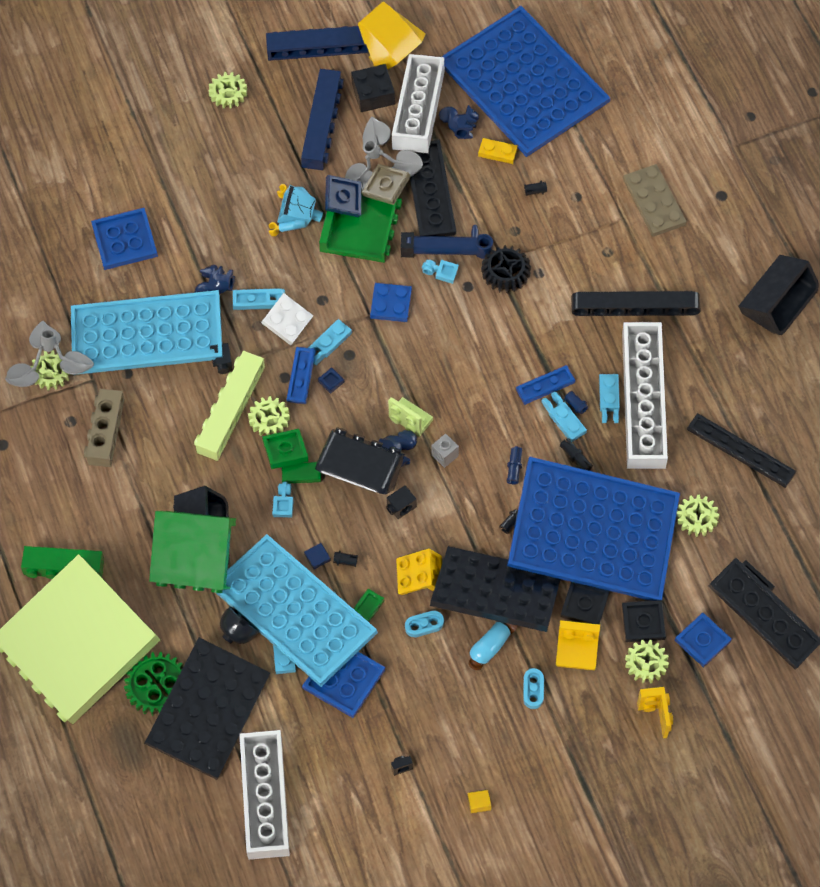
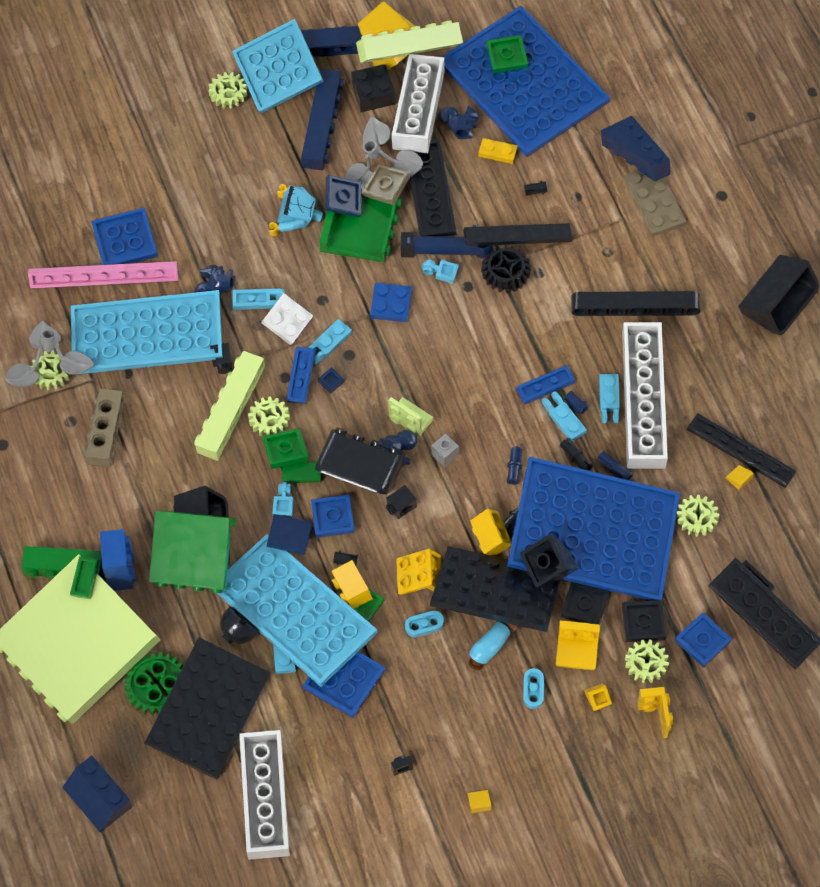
(84, 577): none -> green tile
(96, 794): none -> dark blue slope
(103, 274): none -> bright pink plate
(117, 559): none -> blue brick
(277, 66): none -> medium azure plate
(289, 534): none -> dark blue tile
(317, 556): dark blue tile -> none
(332, 516): none -> blue plate
(351, 584): none -> yellow brick
(409, 42): none -> yellowish green brick
(490, 532): none -> yellow brick
(507, 54): none -> green plate
(517, 234): none -> black tile
(548, 561): none -> black slope
(598, 696): none -> yellow slope
(614, 466): none -> dark blue axle
(637, 147): none -> dark blue wedge
(740, 477): none -> yellow slope

